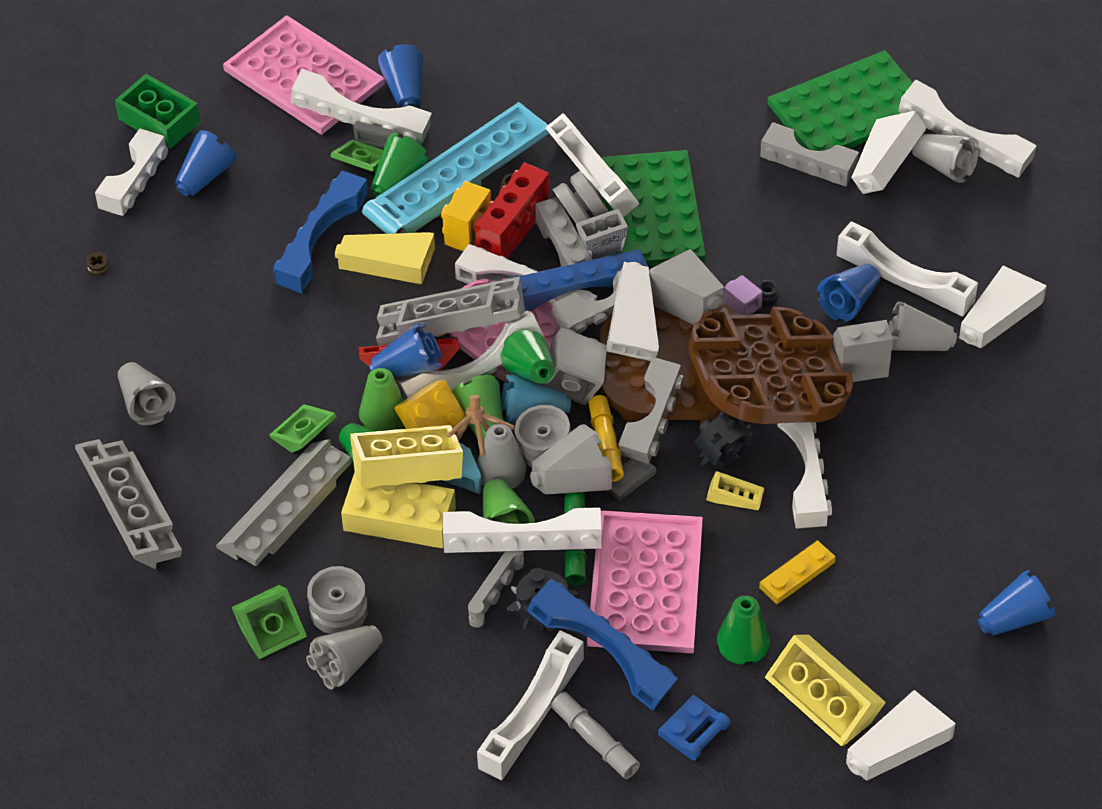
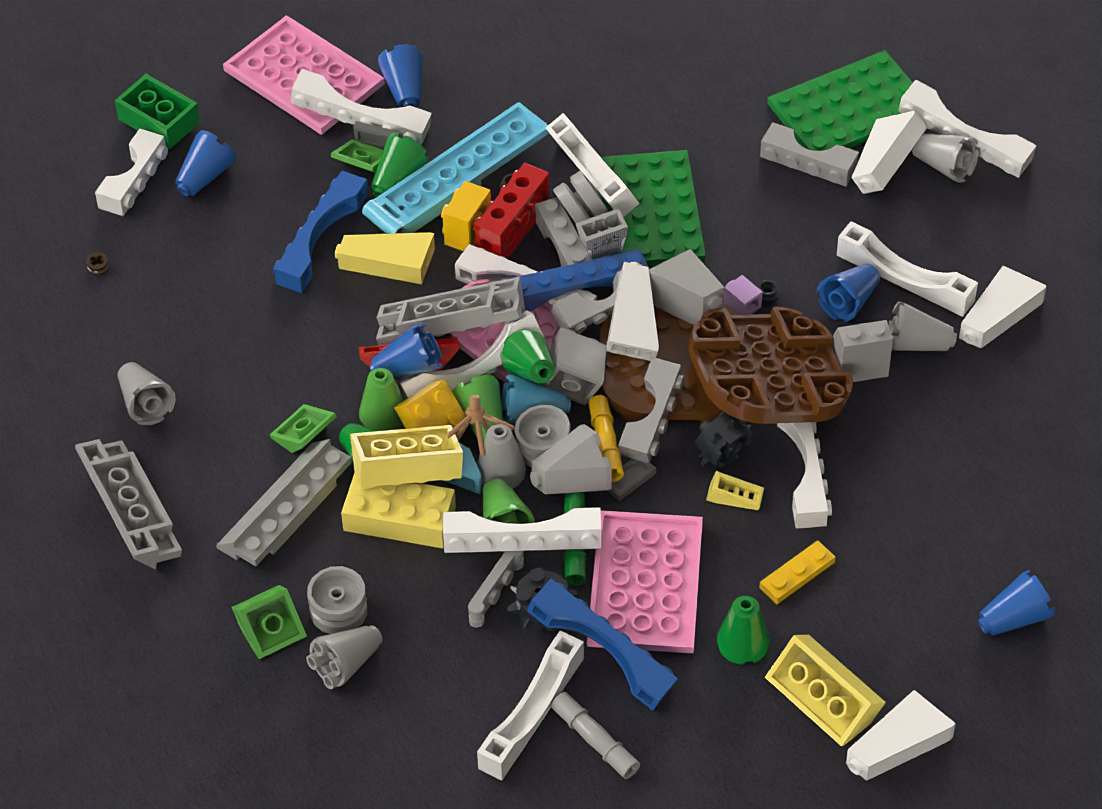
(688, 722): blue plate -> none

